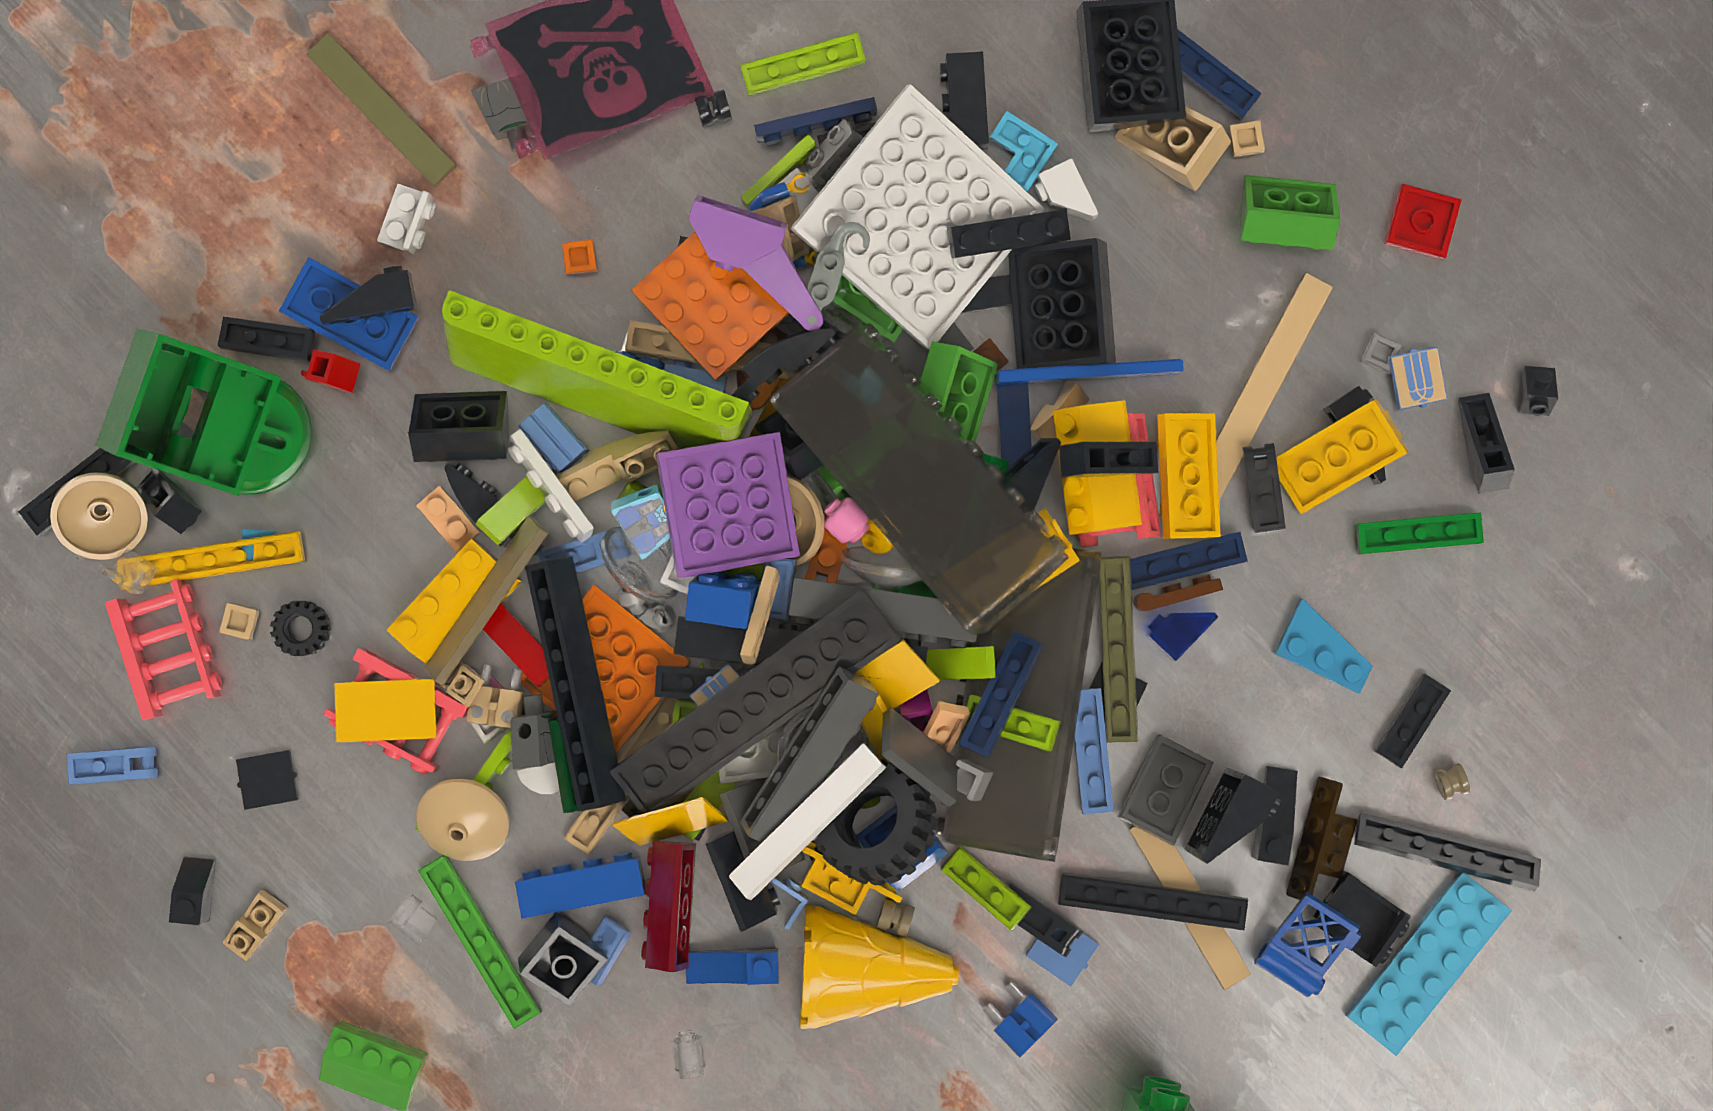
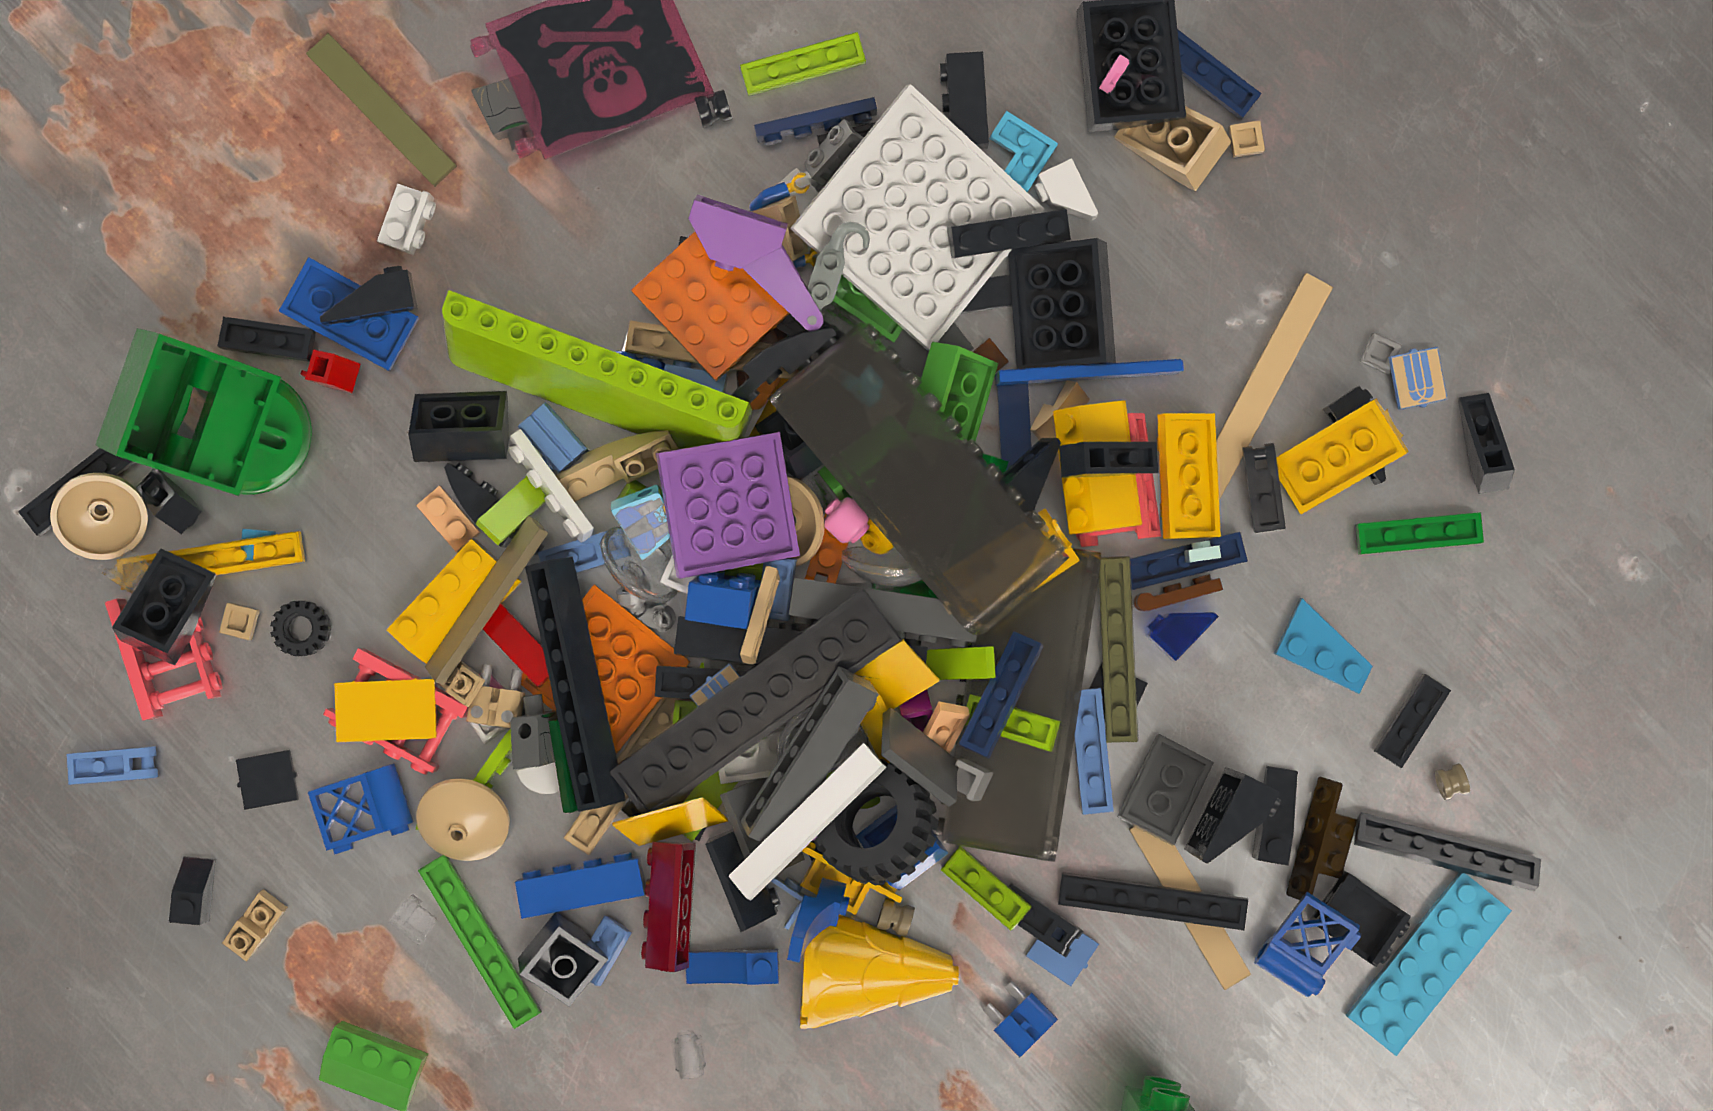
(165, 607): none -> black slope
(385, 802): none -> blue piece
(579, 257): orange plate -> none
(793, 159): lime tile -> none
(817, 915): none -> blue slope
(1114, 74): none -> bright pink tile
(1202, 551): none -> light aqua plate
(1289, 212): bright green slope -> none
(1423, 221): red tile -> none
(1539, 390): black bracket -> none

